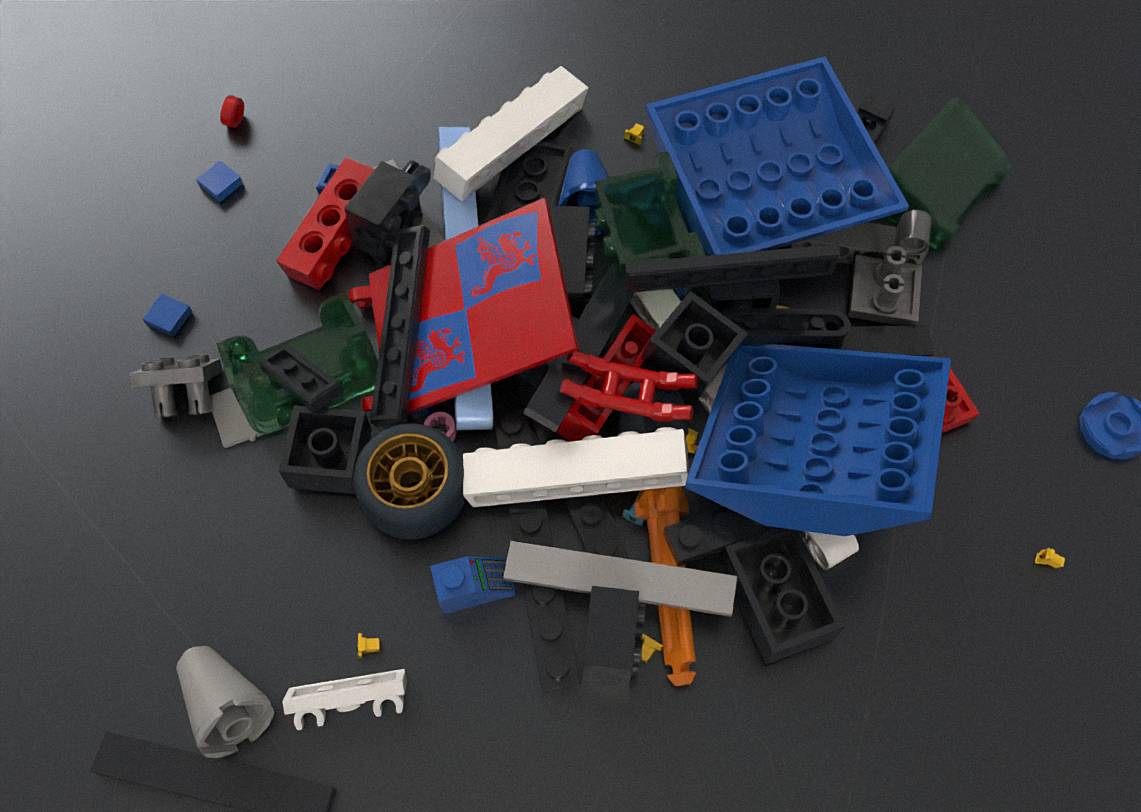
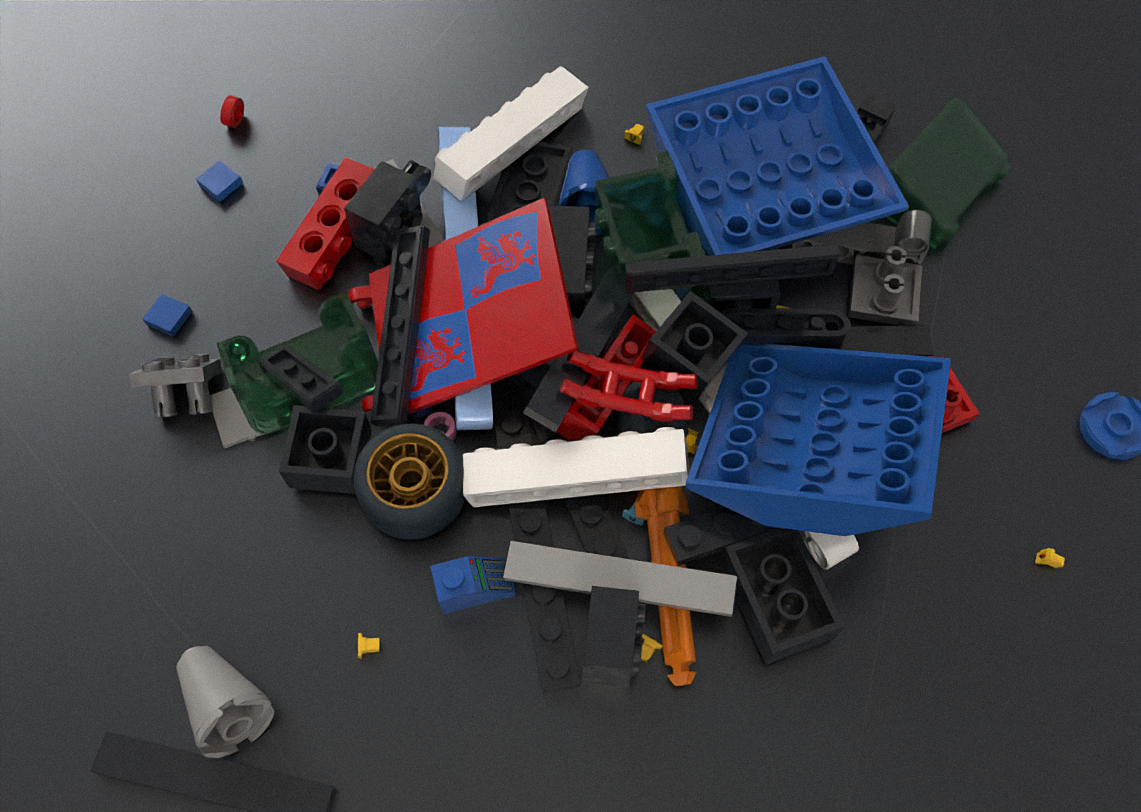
(345, 695): white plate -> none

